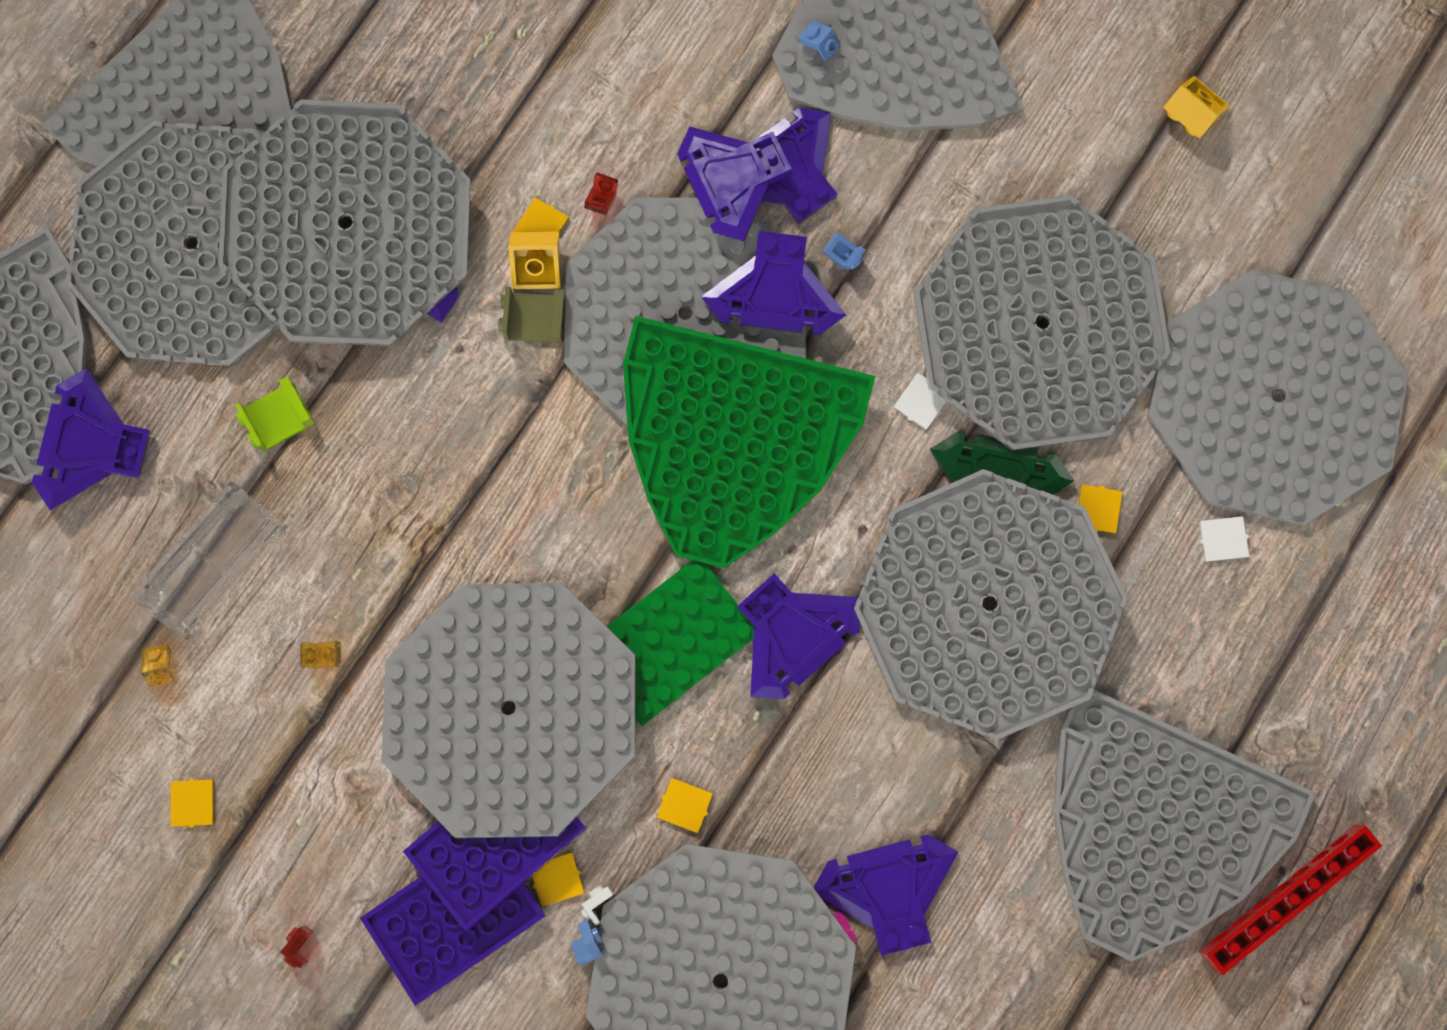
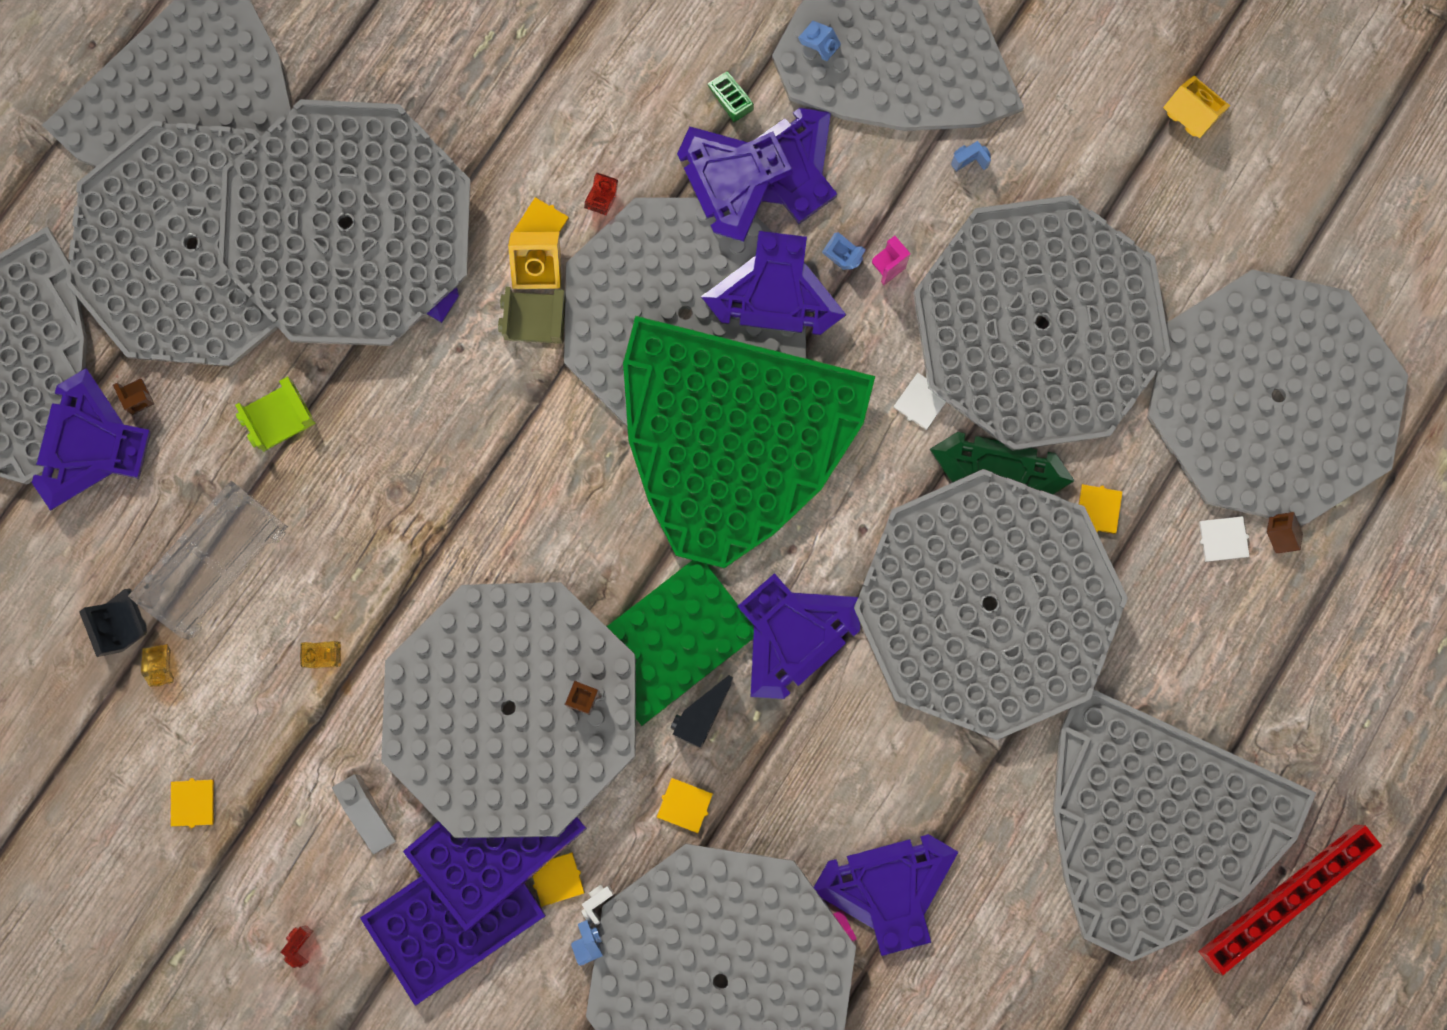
(114, 625): none -> black bracket
(134, 396): none -> reddish brown panel
(364, 813): none -> light grey slope
(582, 697): none -> reddish brown panel
(699, 717): none -> black slope
(747, 105): none -> slope
(891, 260): none -> dark pink panel
(966, 155): none -> medium blue bracket
(1285, 533): none -> reddish brown panel

